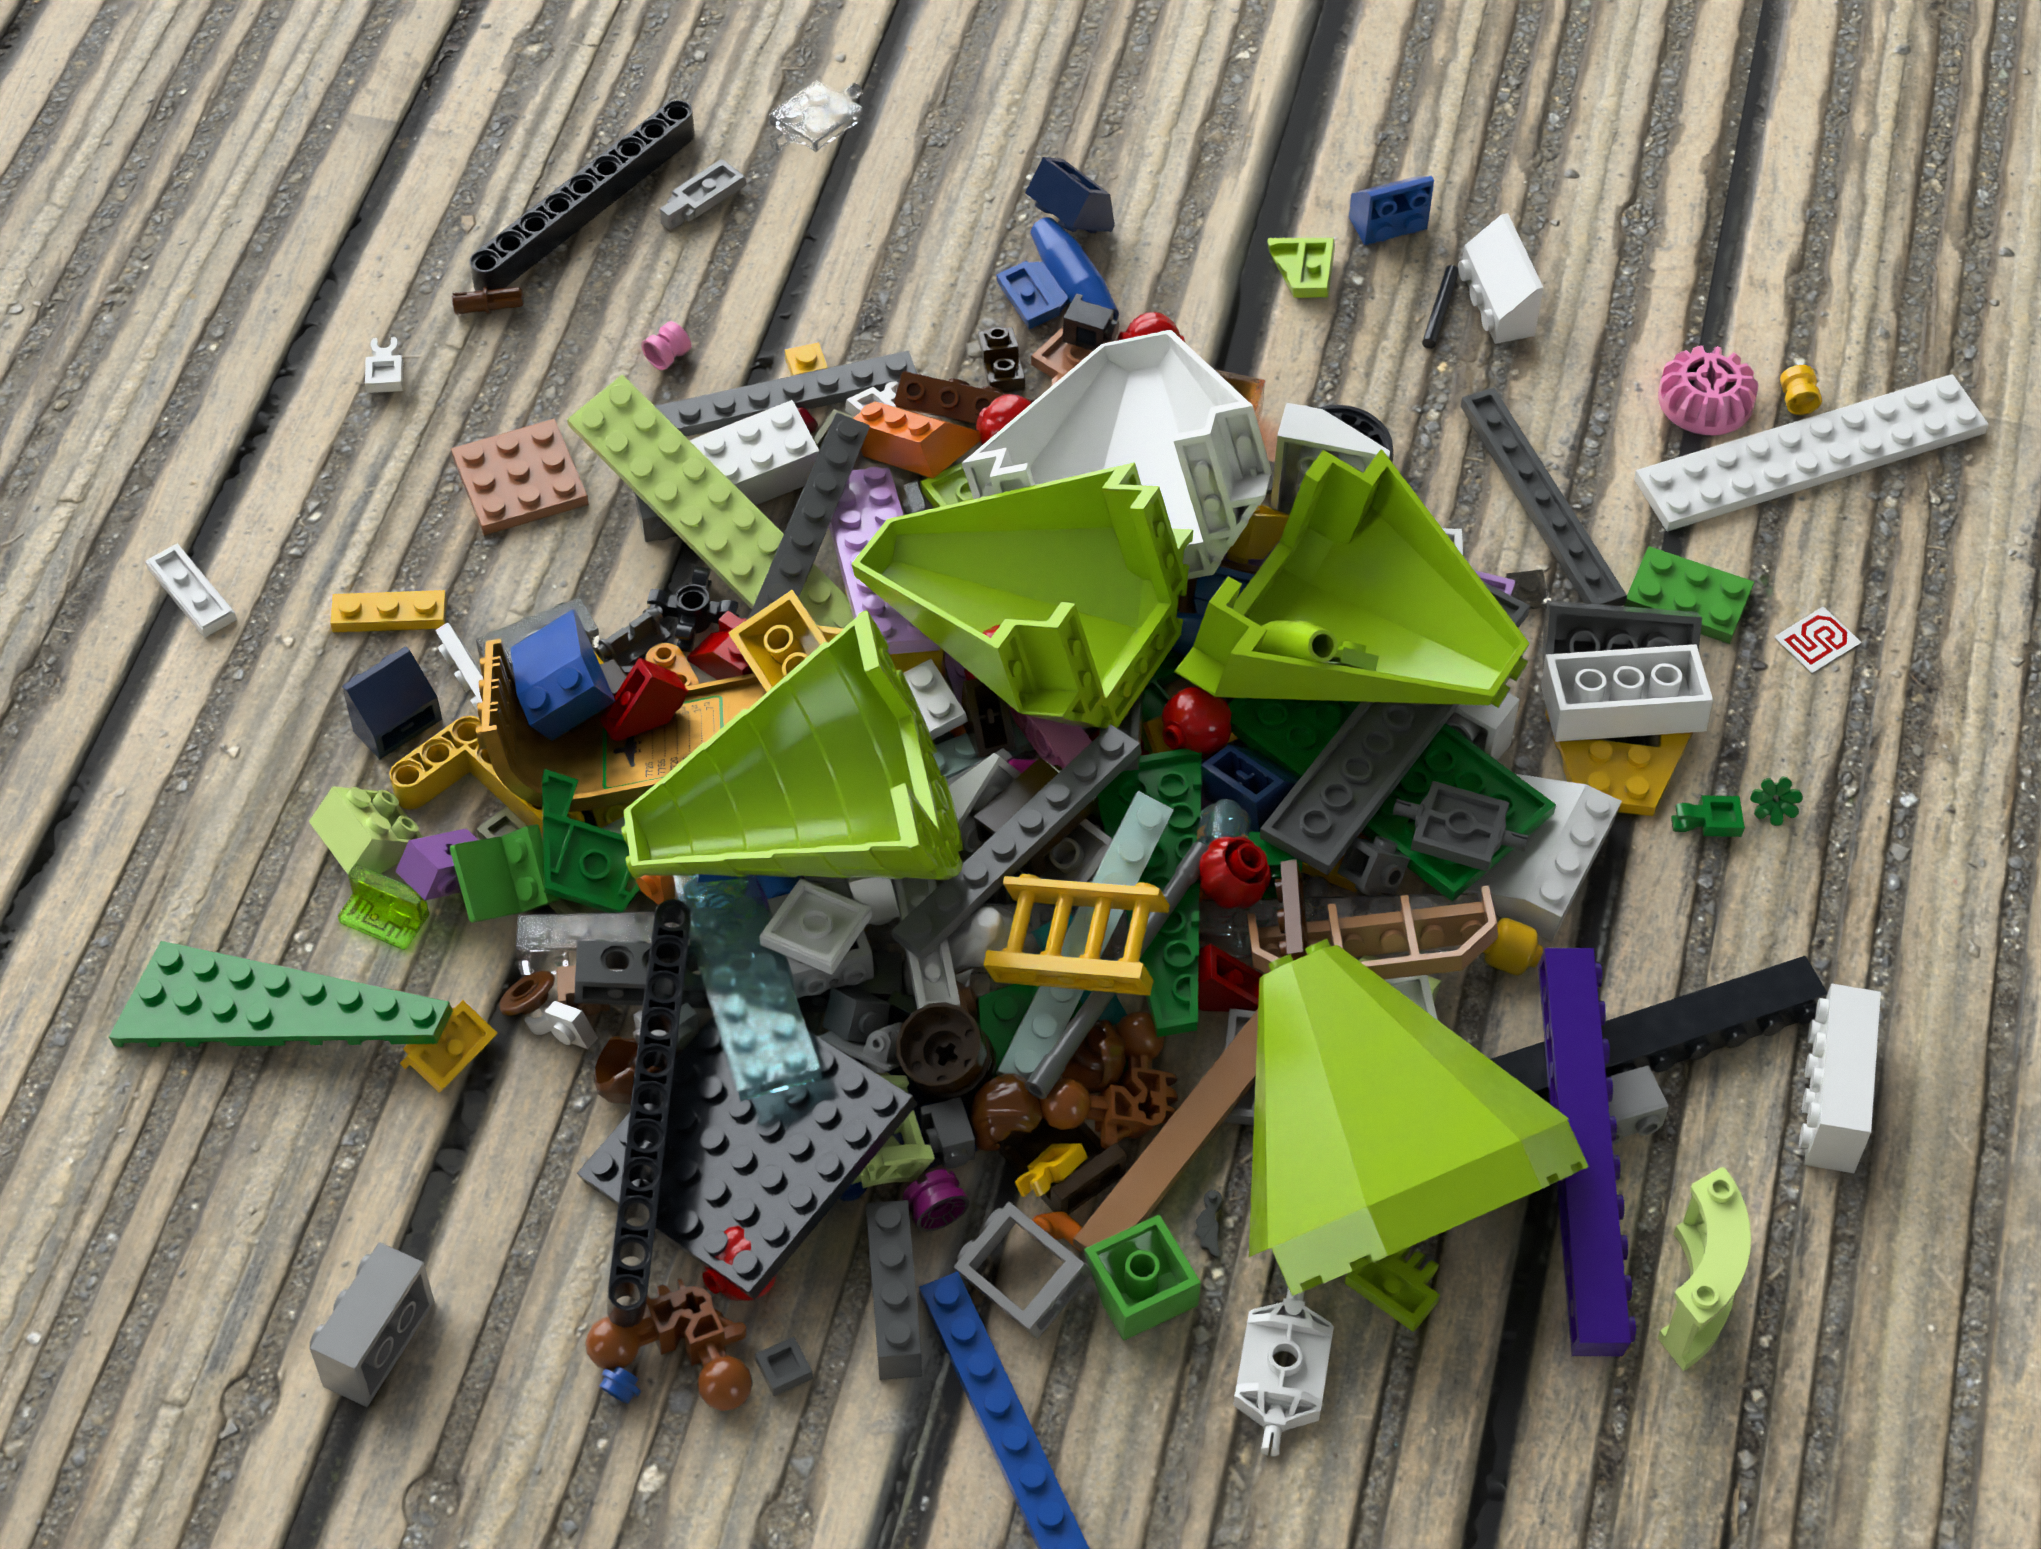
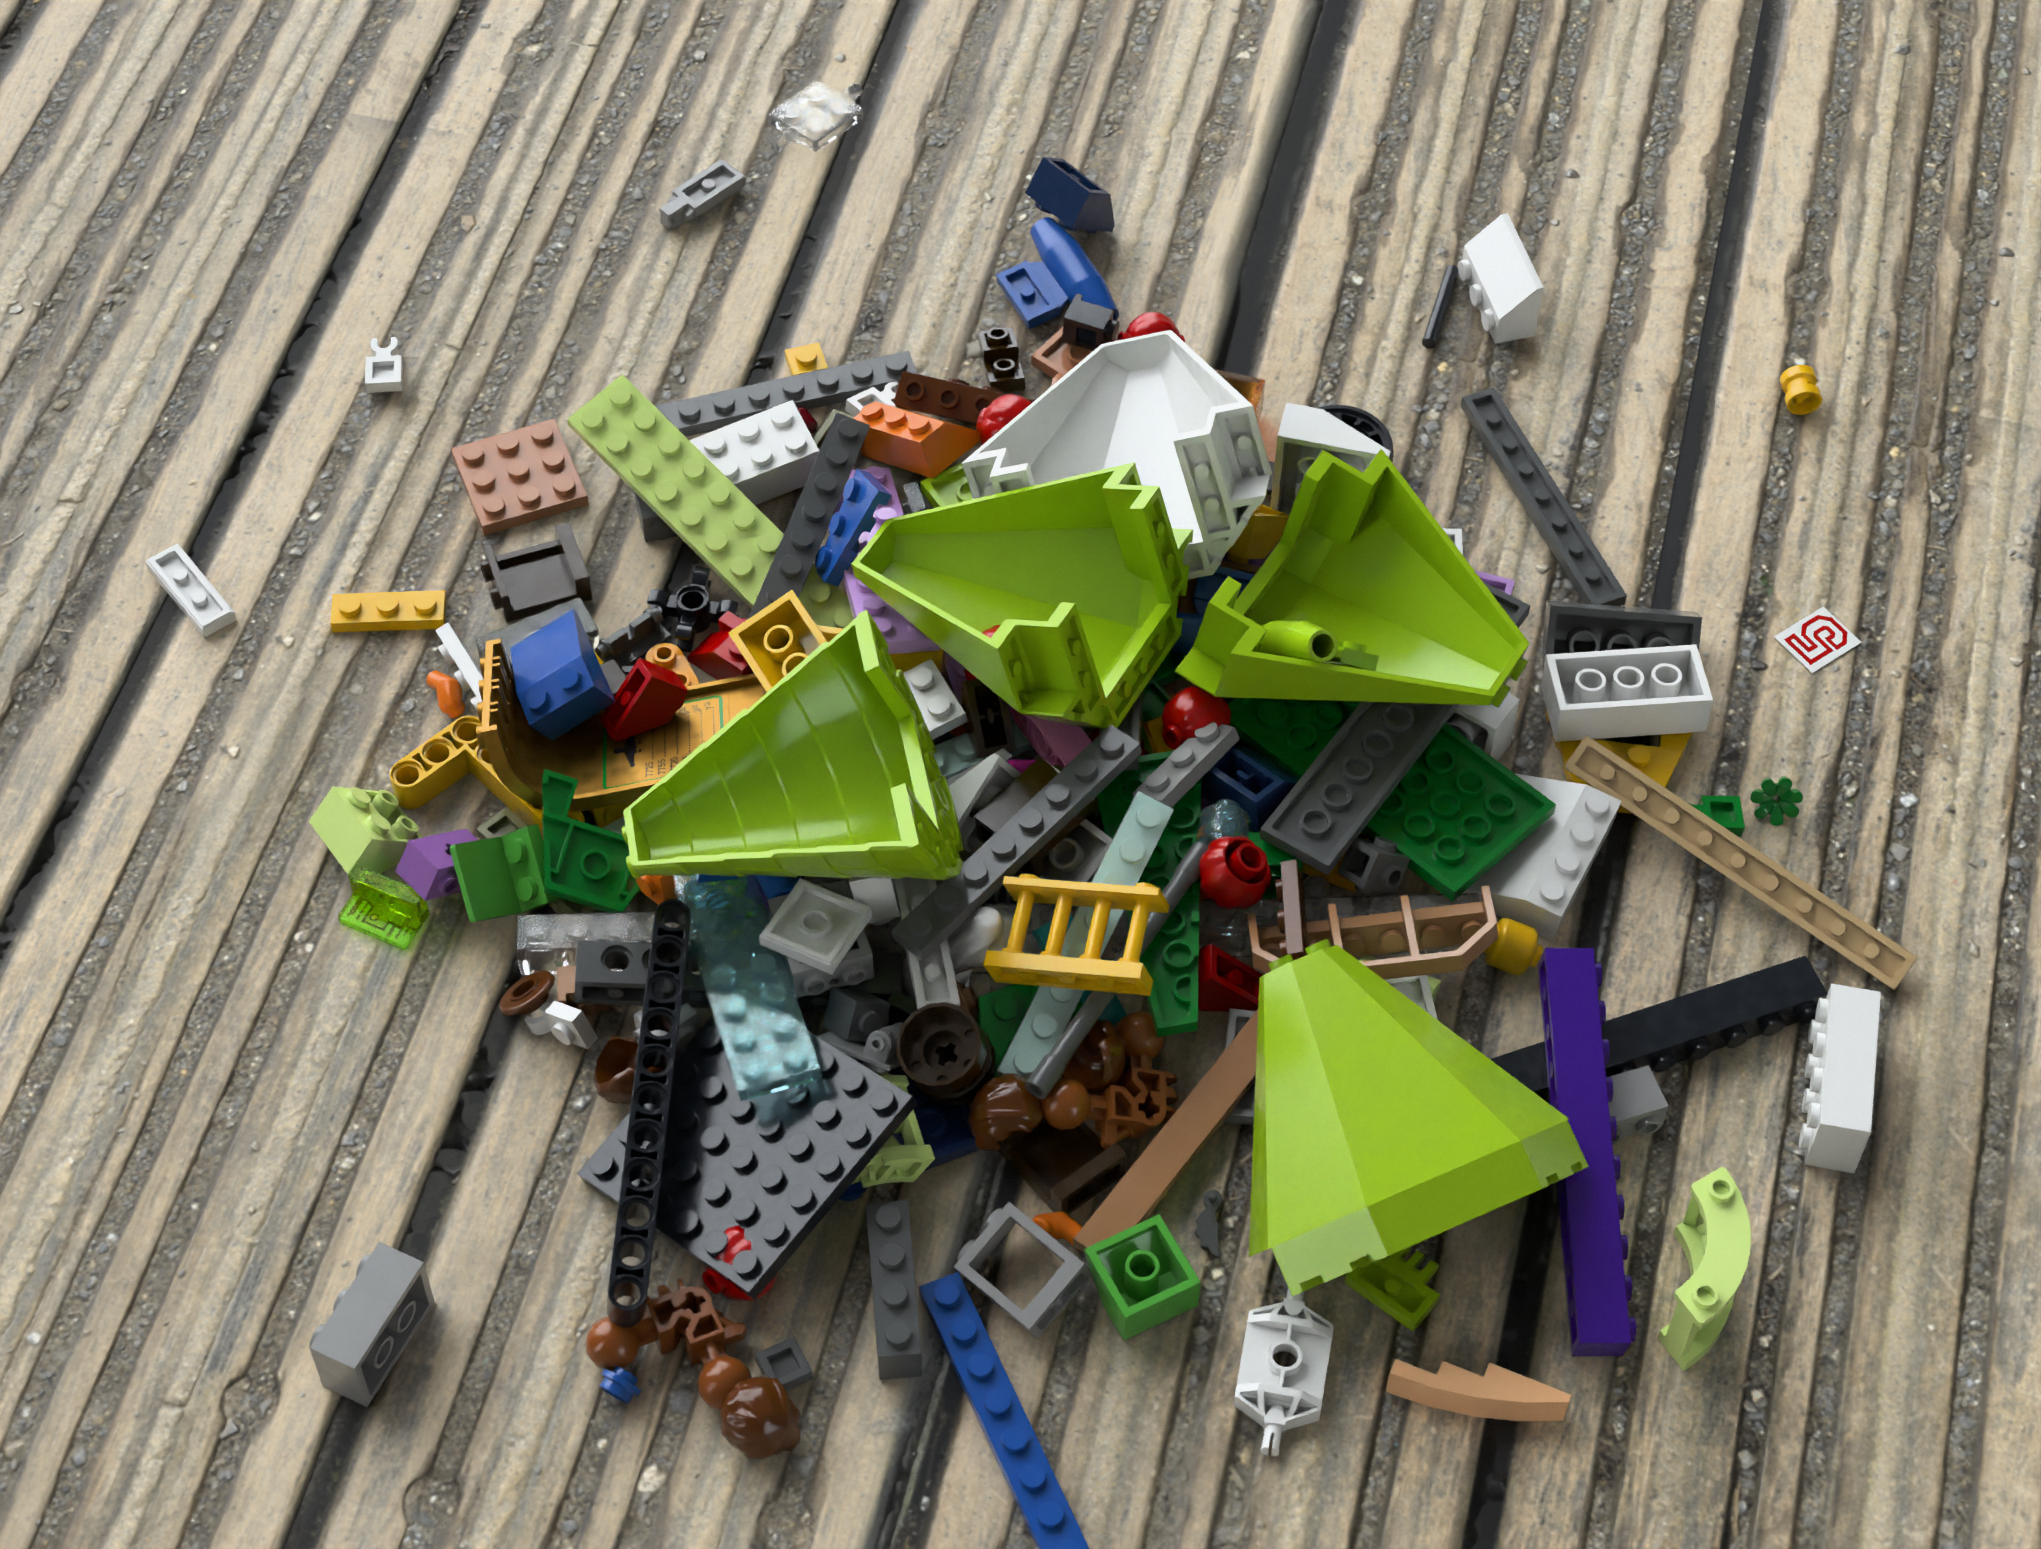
(246, 1002): wing -> none
(391, 703): dark blue slope -> none
(448, 693): none -> orange arm
(459, 1043): yellow bracket -> none
(487, 300): reddish brown axle -> none
(537, 576): none -> panel
(583, 197): black beam -> none
(665, 346): bright pink wheel -> none
(760, 1418): none -> reddish brown hair
(855, 516): none -> blue wing
(936, 1200): magenta wheel -> none
(948, 1132): dark grey brick -> none
(1051, 1166): yellow plate -> none
(1189, 763): none -> light grey plate
(1304, 264): lime wing -> none
(1392, 209): blue slope -> none
(1460, 826): dark grey plate -> none
(1495, 1395): none -> light nougat slope
(1530, 588): clear smoke plate -> none
(1686, 585): bright green plate -> none
(1705, 406): bright pink gear -> none
(1742, 863): none -> tan plate
(1809, 452): white plate -> none

